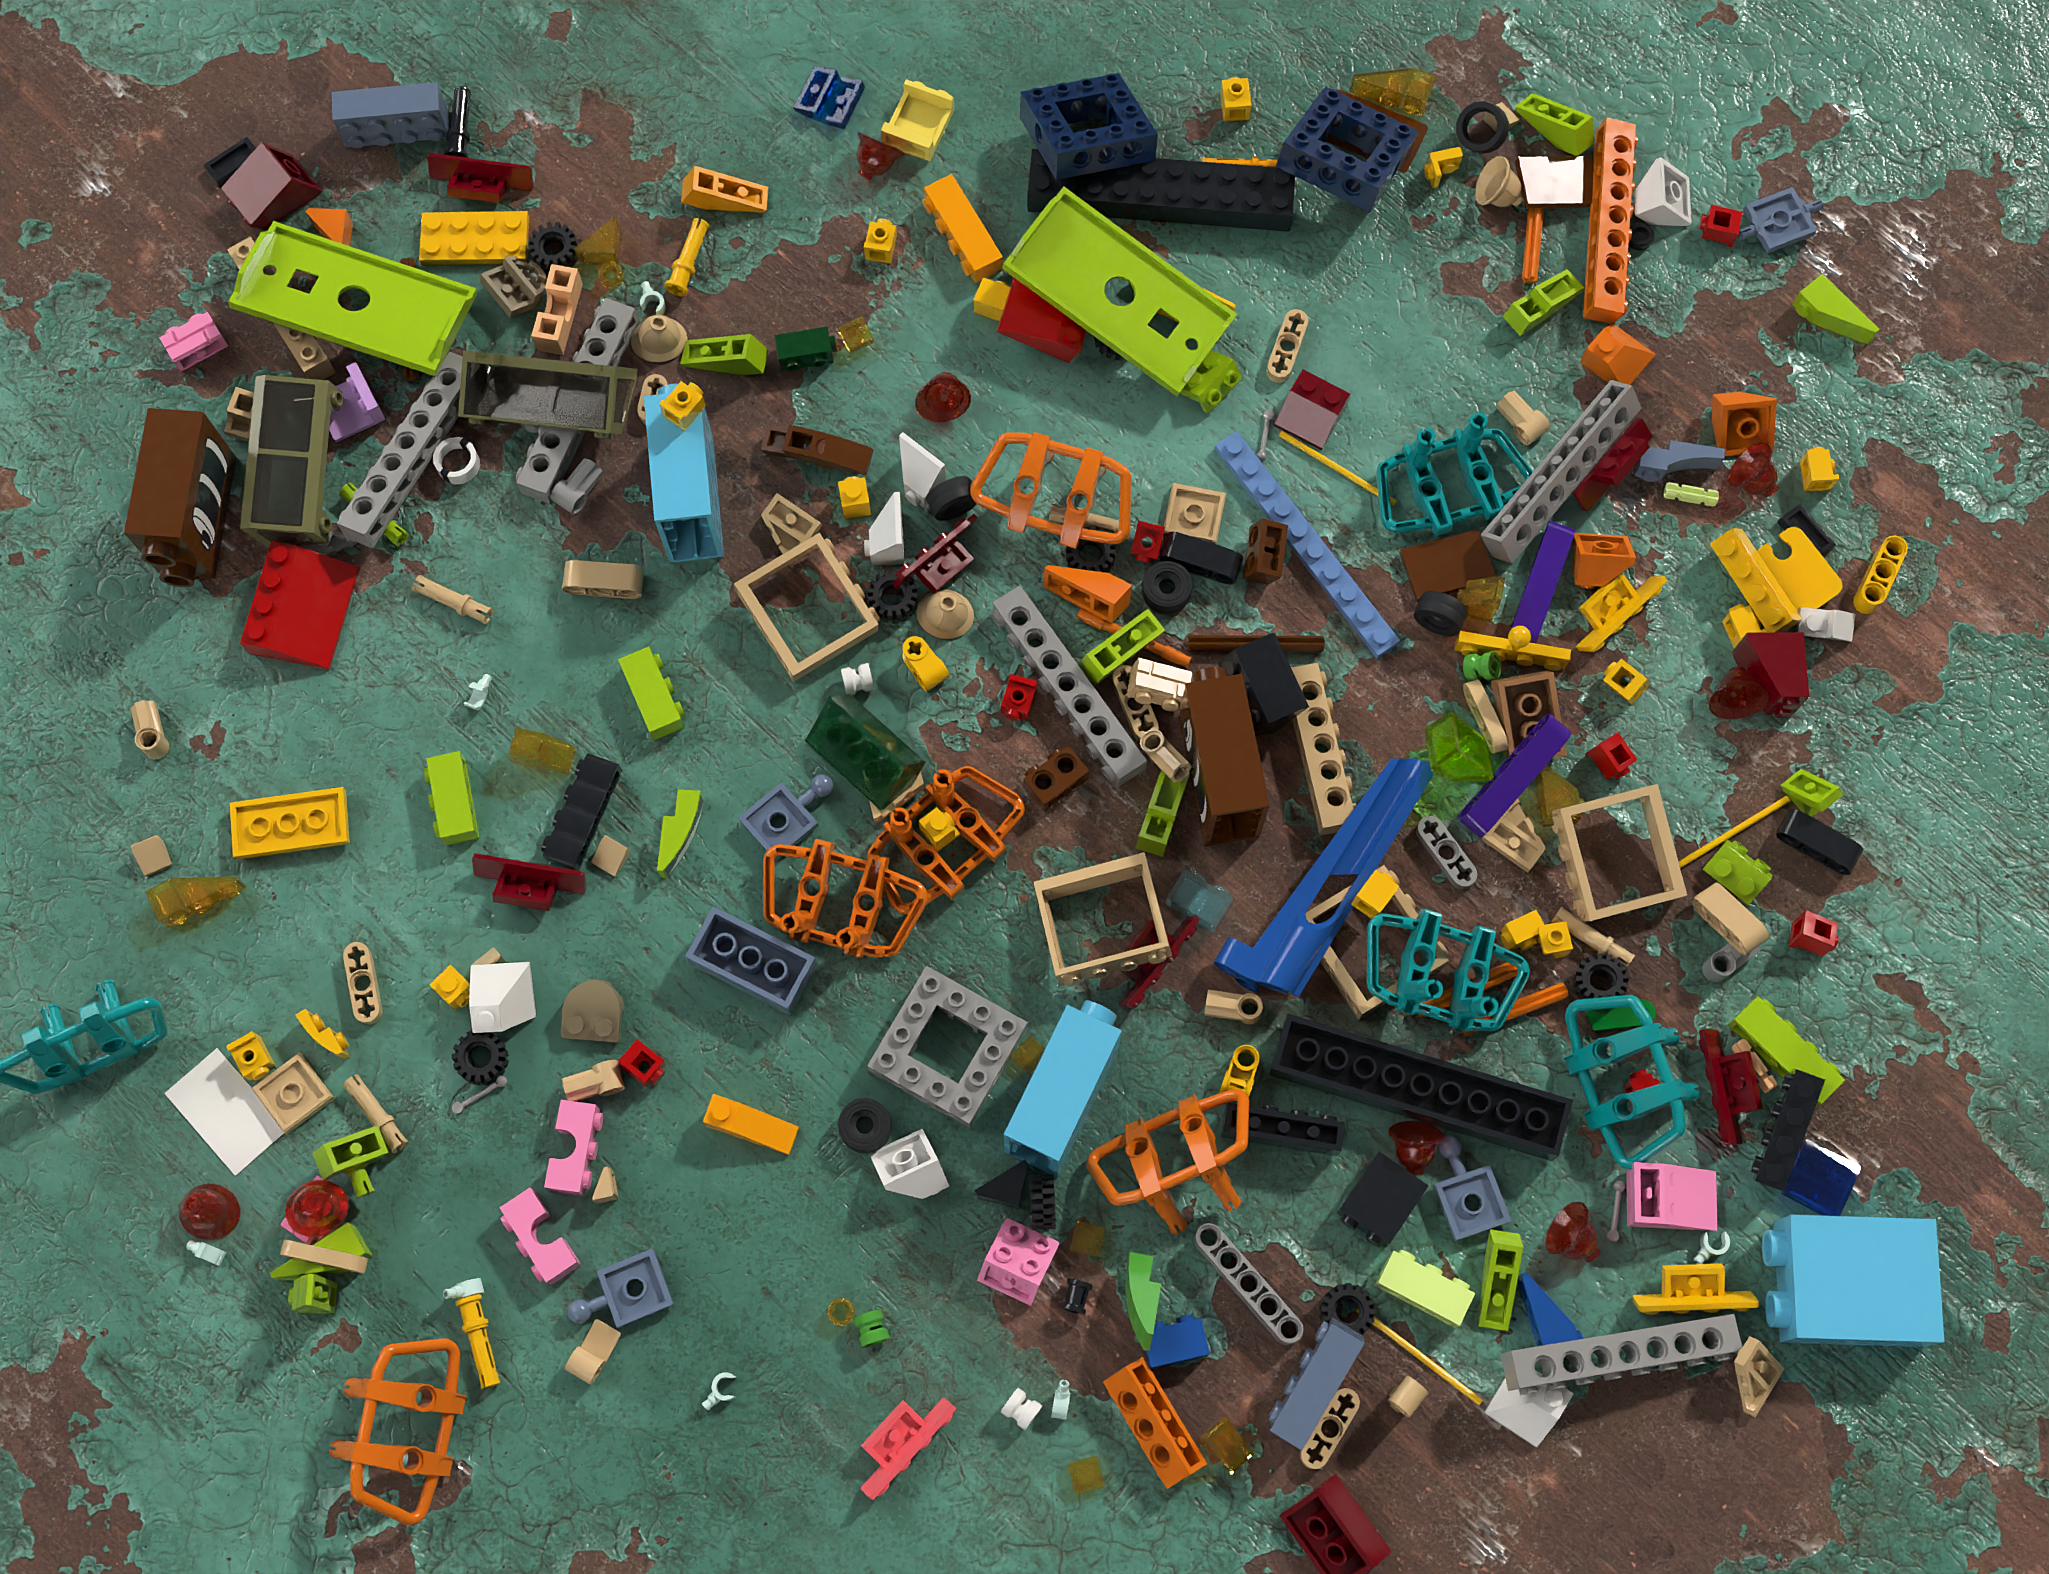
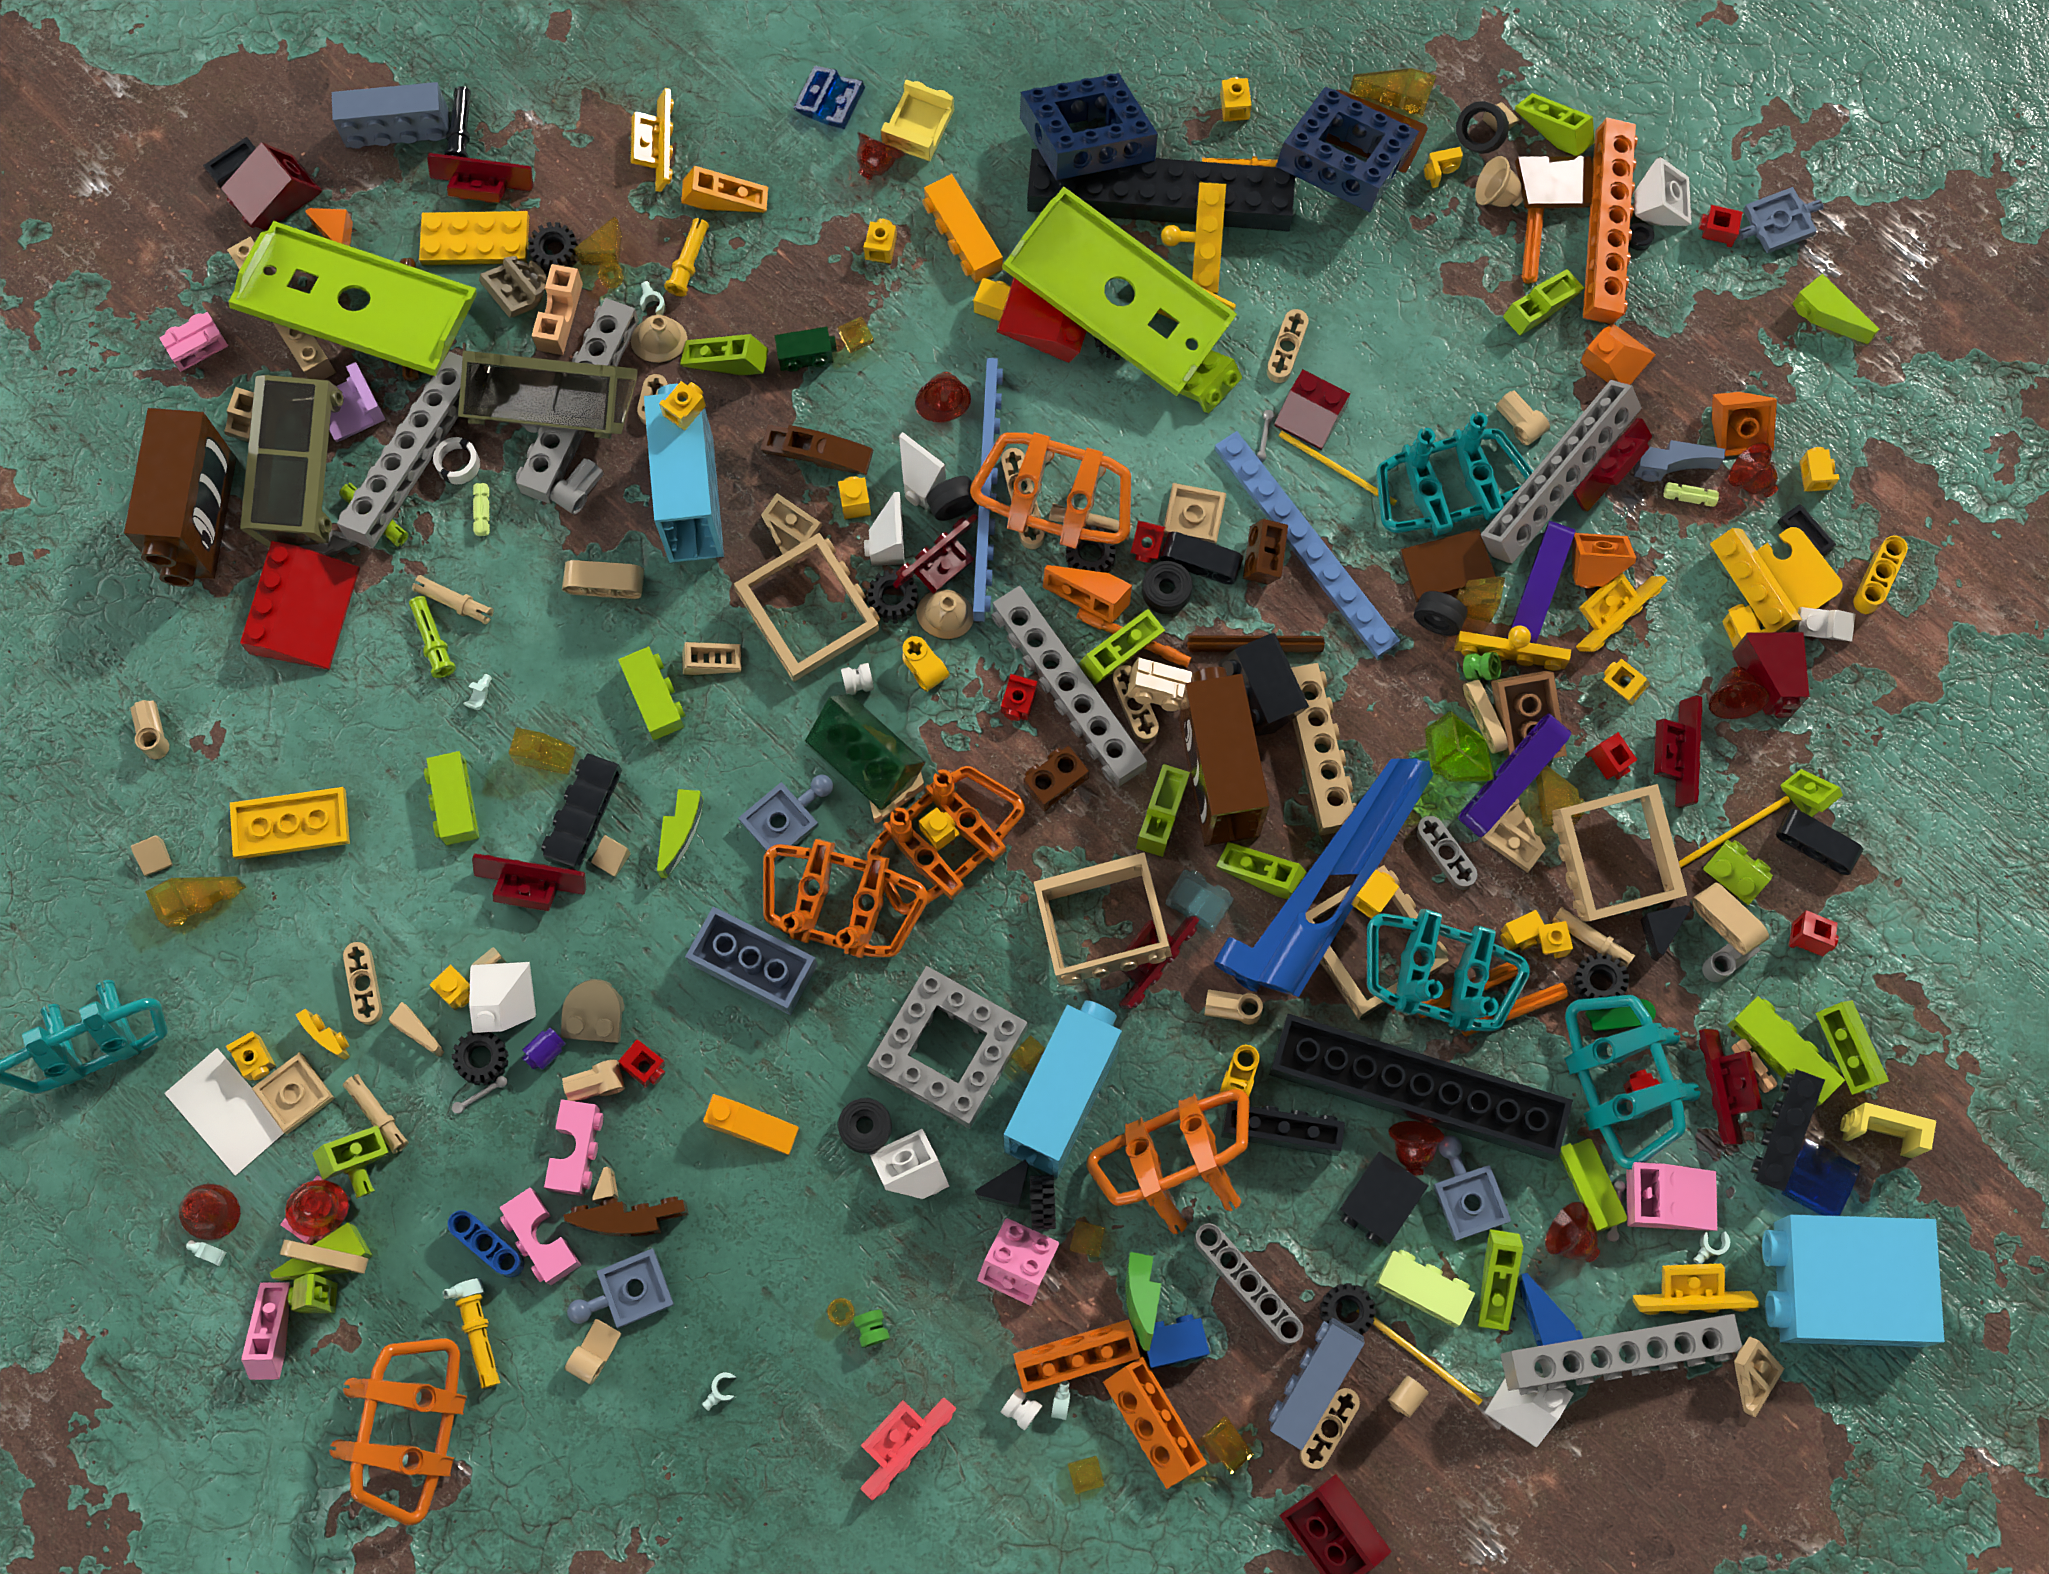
(267, 1332): none -> bright pink slope
(408, 1023): none -> tan slope
(434, 646): none -> lime pin
(474, 1236): none -> blue beam
(481, 509): none -> yellowish green axle
(543, 1049): none -> dark purple brick
(614, 1219): none -> reddish brown slope
(652, 140): none -> yellow bracket
(711, 667): none -> tan slope
(986, 525): none -> medium blue plate
(1008, 470): none -> tan beam
(1076, 1296): black bush -> none
(1076, 1356): none -> orange brick
(1165, 755): tan piece -> none
(1207, 235): none -> yellow plate
(1262, 870): none -> lime slope
(1592, 1184): none -> lime panel
(1662, 927): none -> black slope
(1679, 750): none -> dark red bracket
(1852, 1047): none -> lime brick
(1915, 1130): none -> light yellow panel

